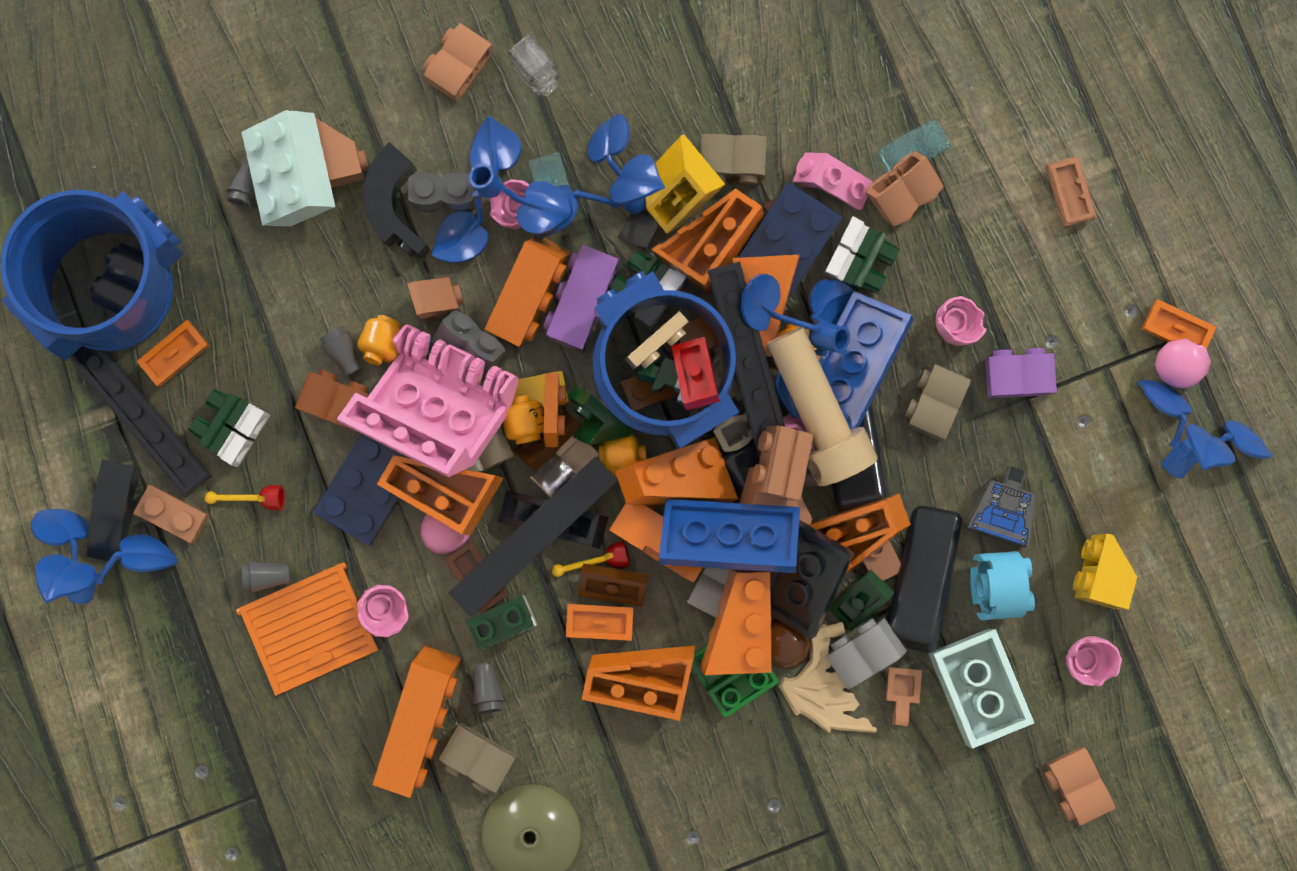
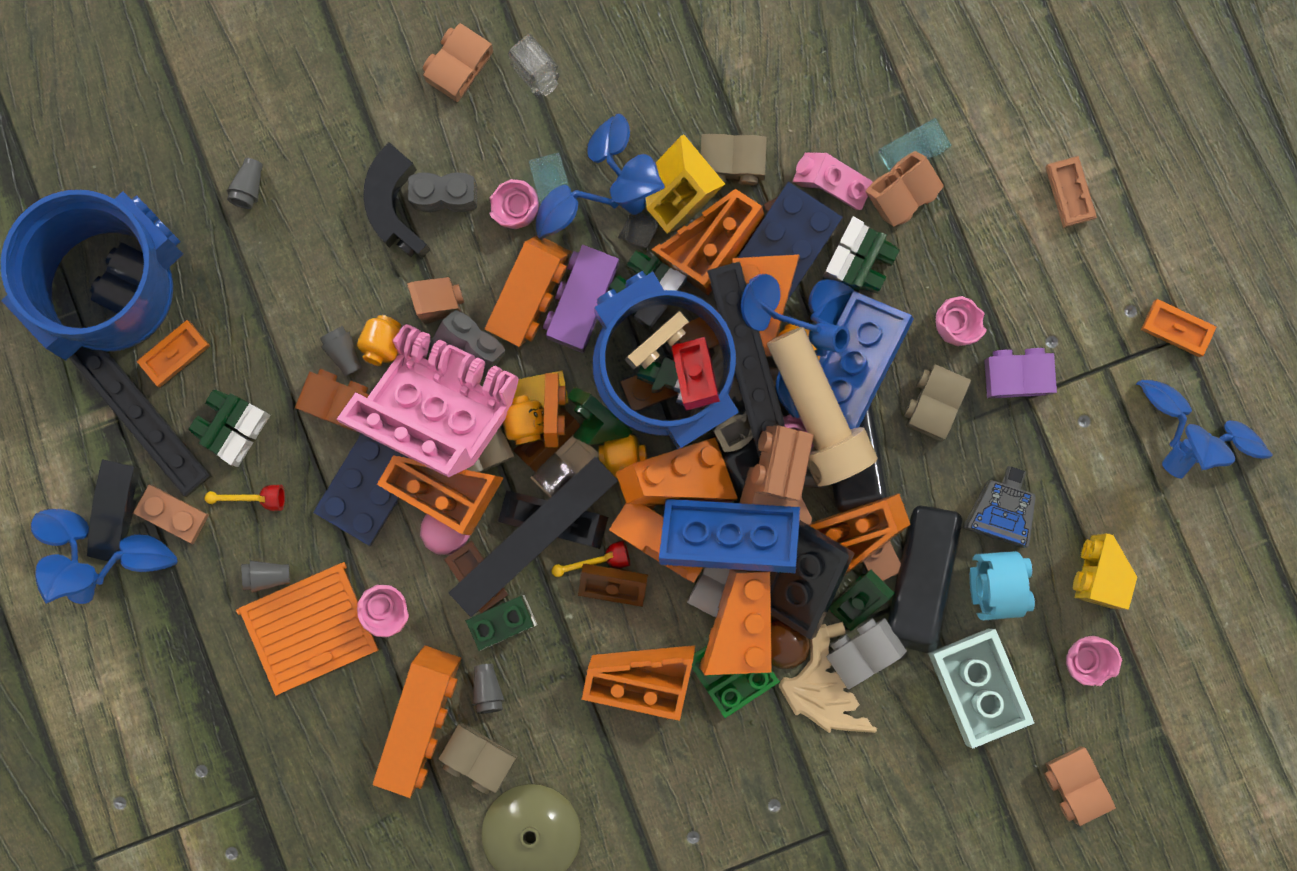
(288, 168): light aqua brick -> none
(342, 156): nougat slope -> none
(542, 208): blue plant -> none
(599, 622): orange plate -> none
(903, 688): nougat plate -> none
(1182, 363): bright pink hair -> none

